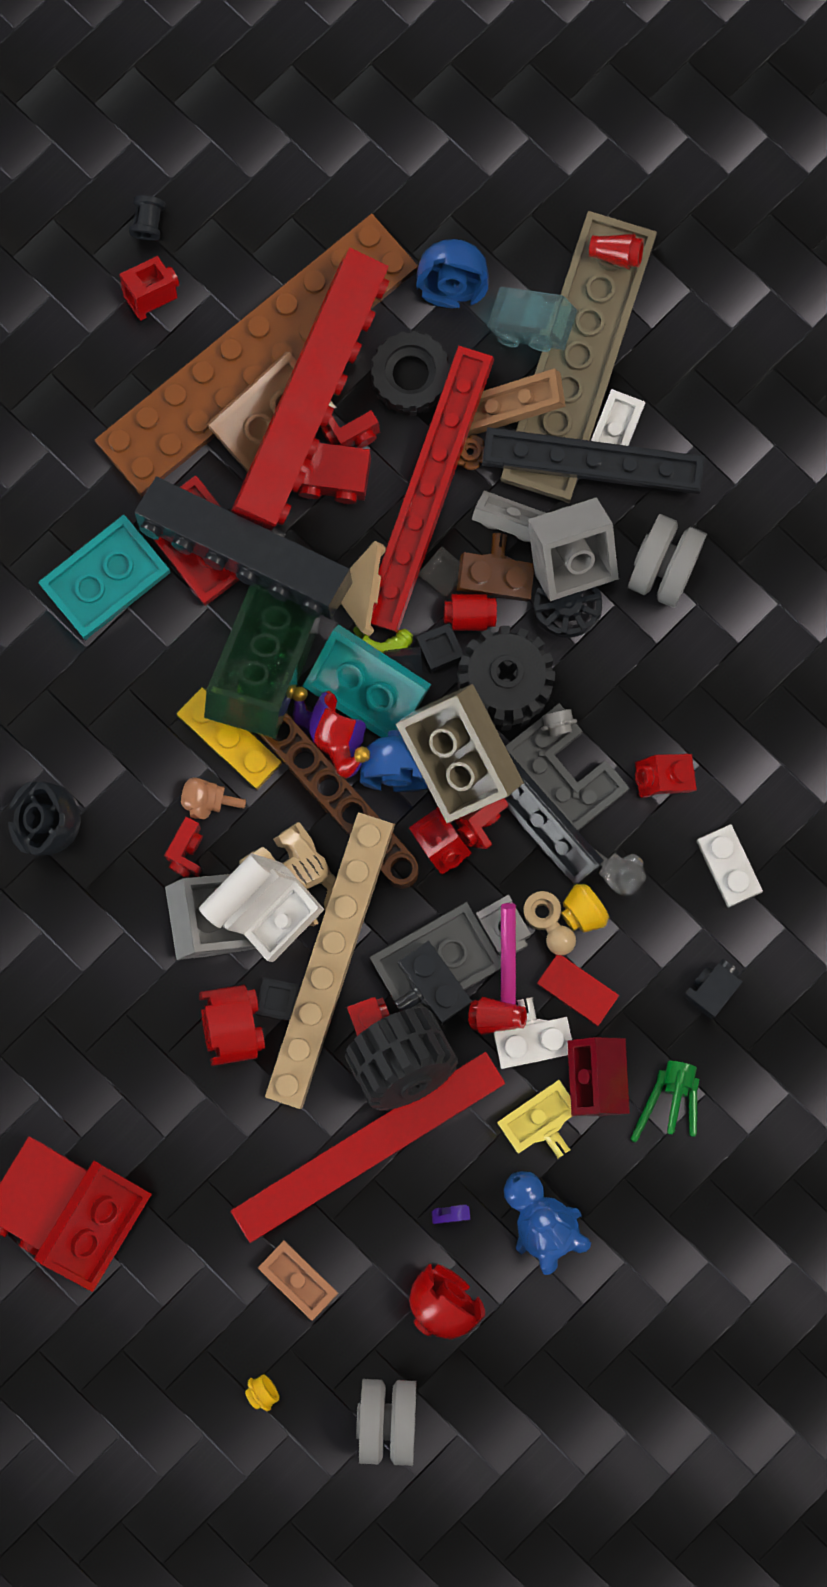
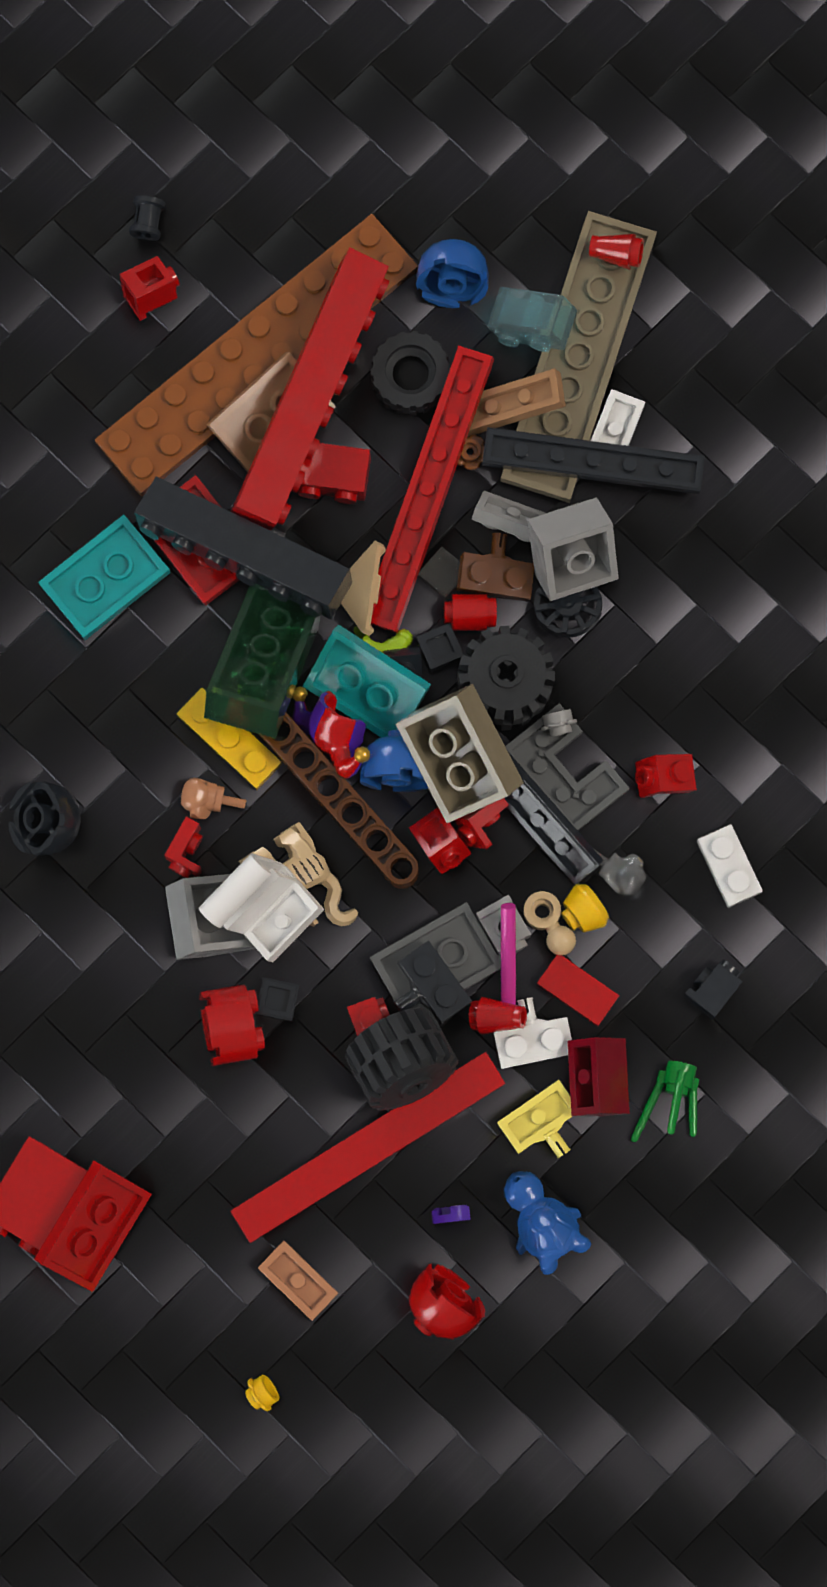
(330, 960): tan plate -> none
(356, 433): red bracket -> none
(386, 1422): light grey wheel -> none
(663, 559): light grey wheel -> none

